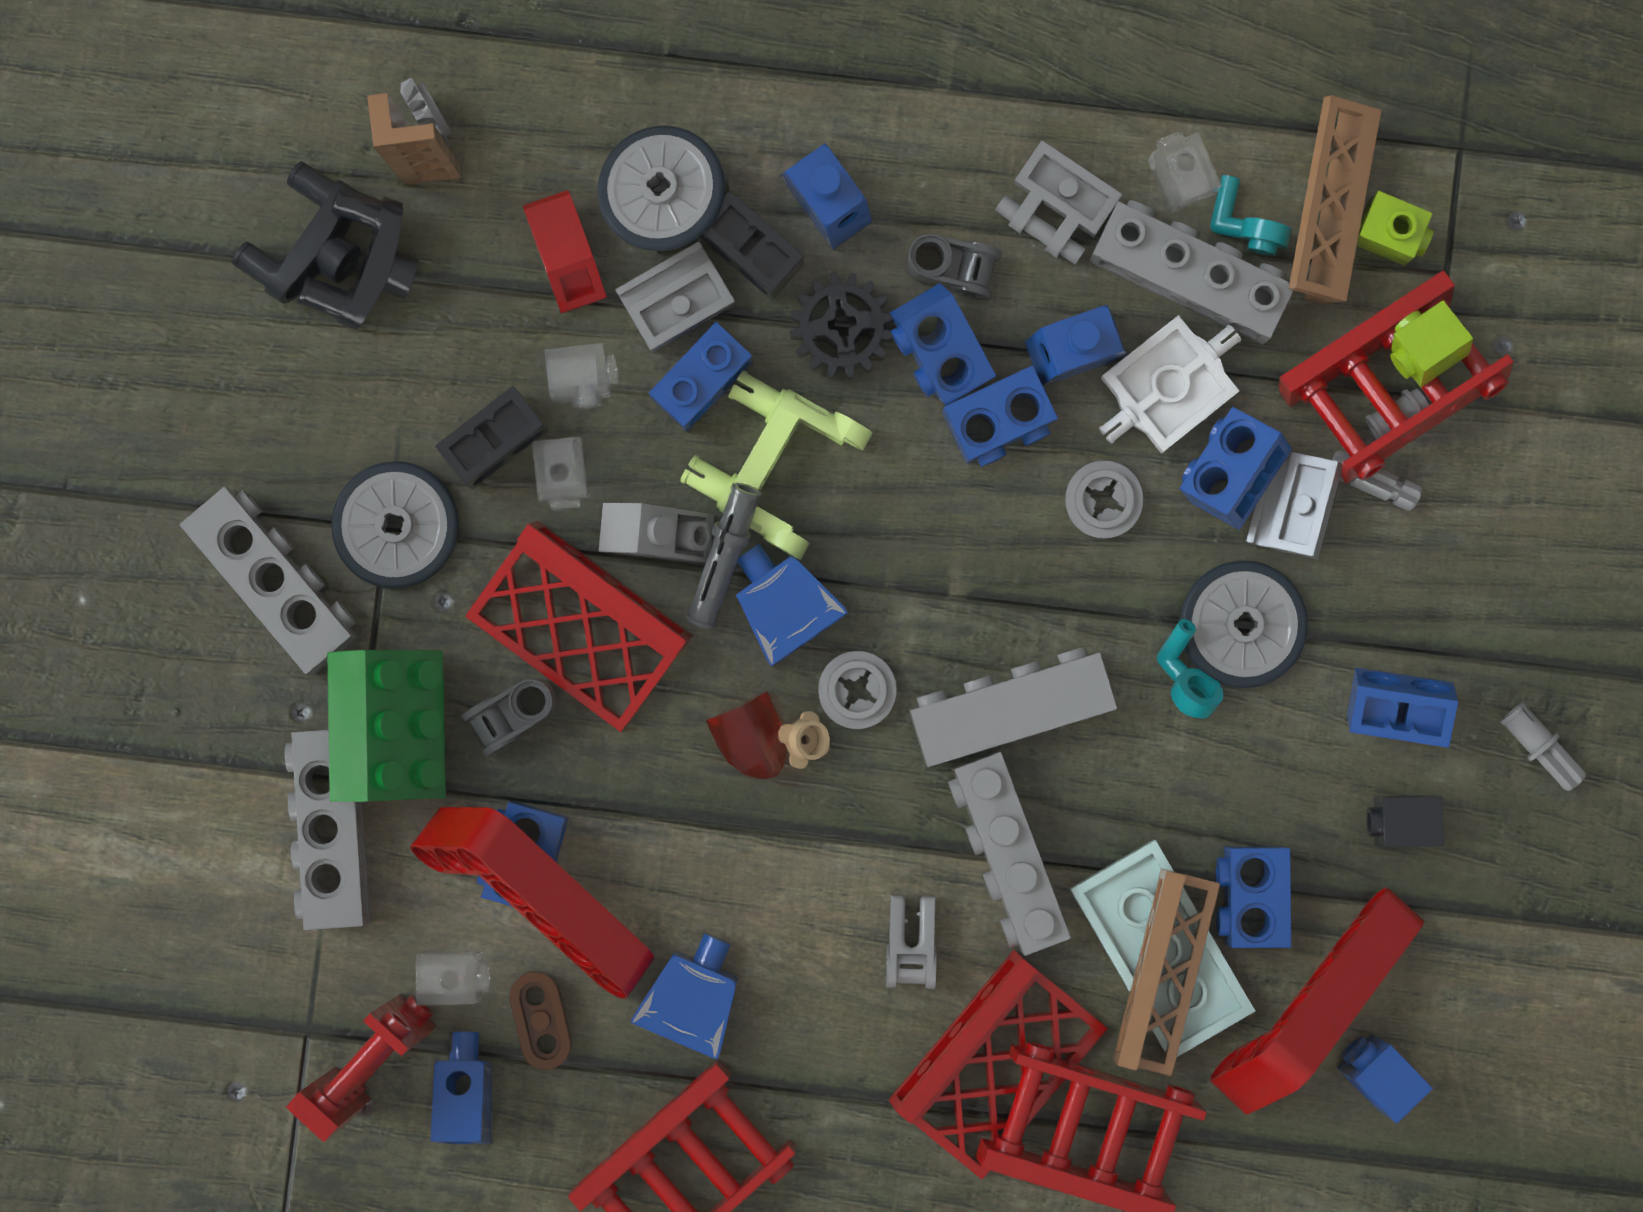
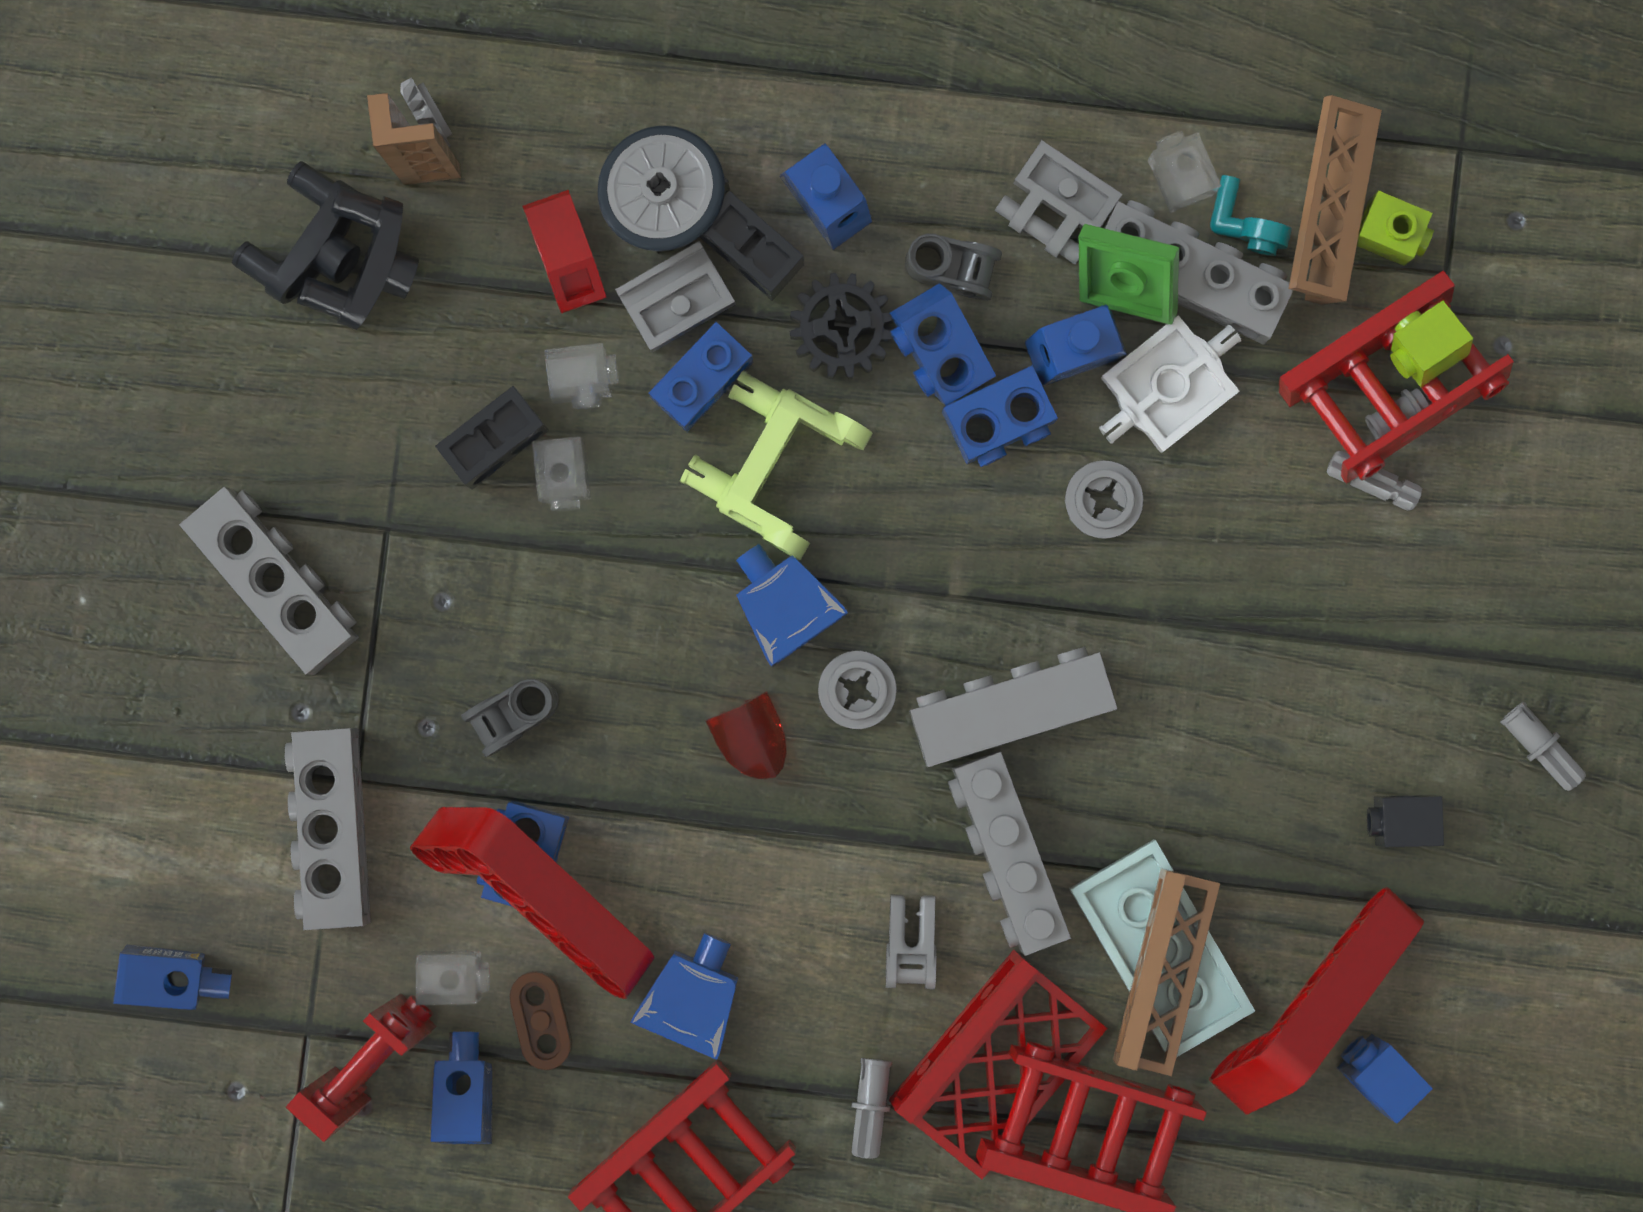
(145, 979): none -> blue torso
(386, 725): green brick -> none
(426, 533): light grey wheel -> none
(601, 590): red fence -> none
(655, 532): light grey slope -> none
(730, 537): dark grey pin -> none
(816, 743): tan plate -> none
(870, 1107): none -> light grey axle
(1128, 273): none -> bright green tile
(1192, 690): teal plate -> none
(1246, 472): blue brick -> none
(1268, 601): light grey wheel -> none
(1270, 895): blue brick -> none
(1296, 506): light grey plate -> none
(1402, 707): blue brick -> none

